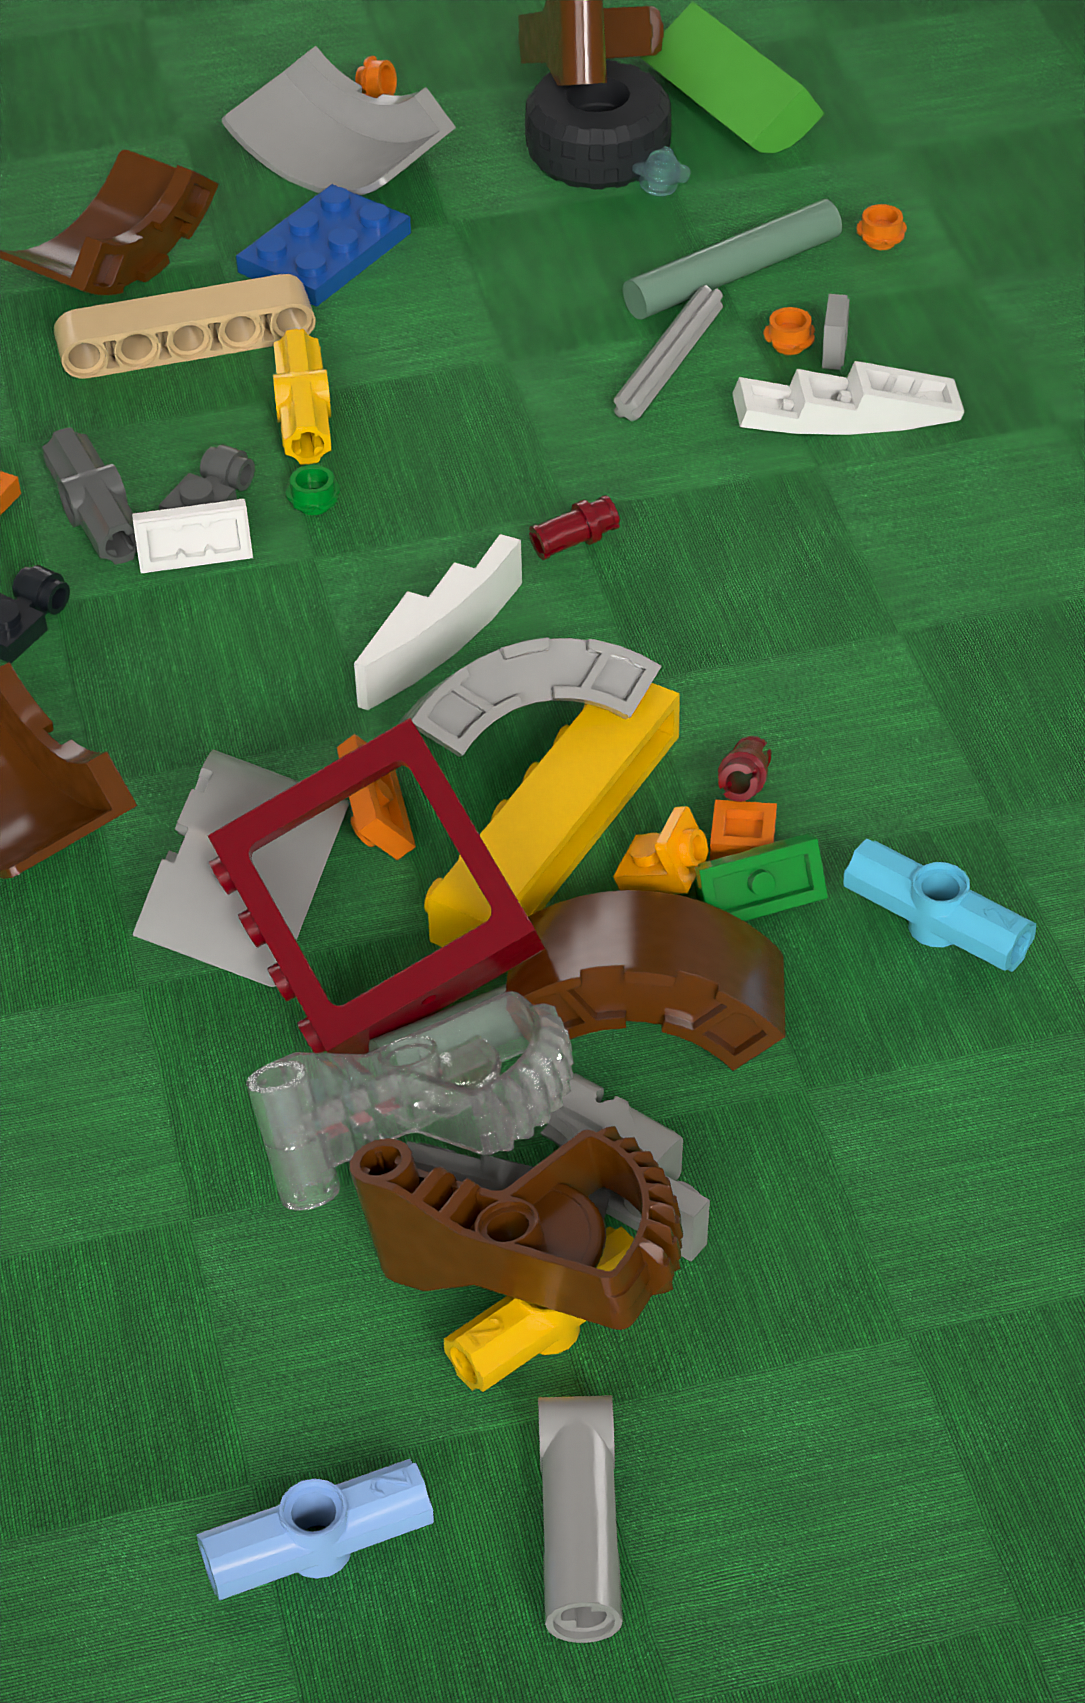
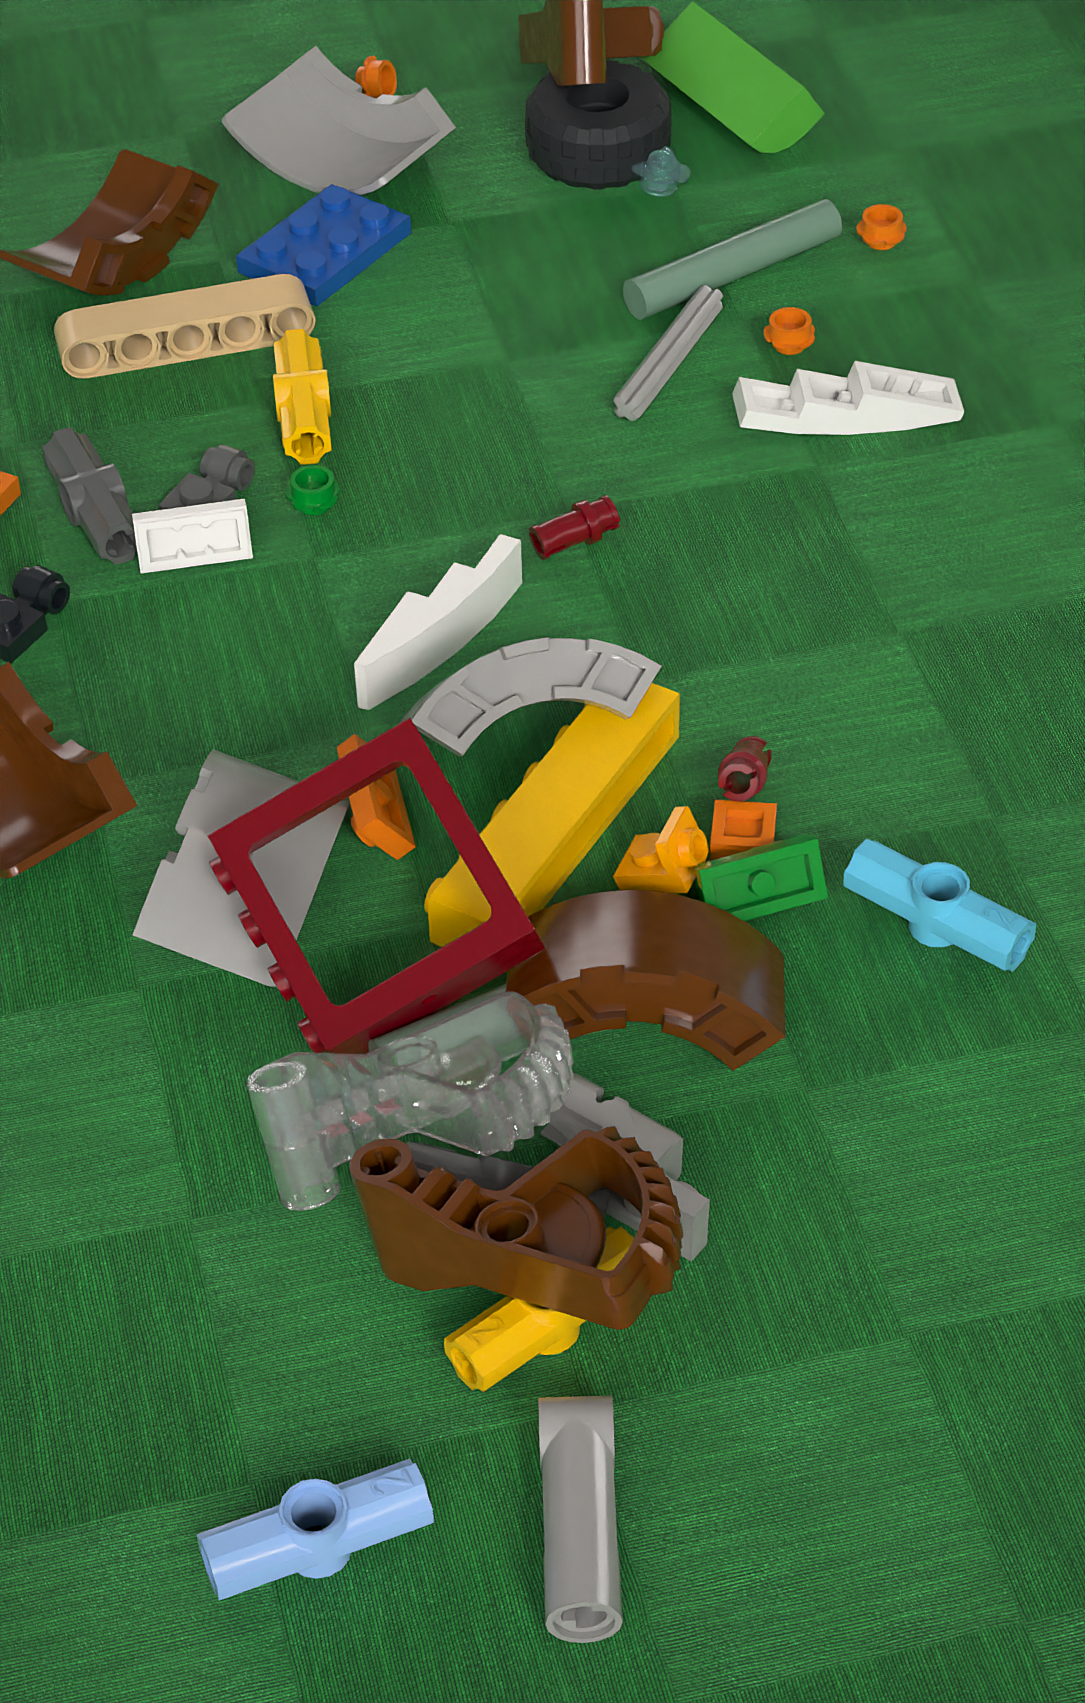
(835, 331): light grey tile -> none

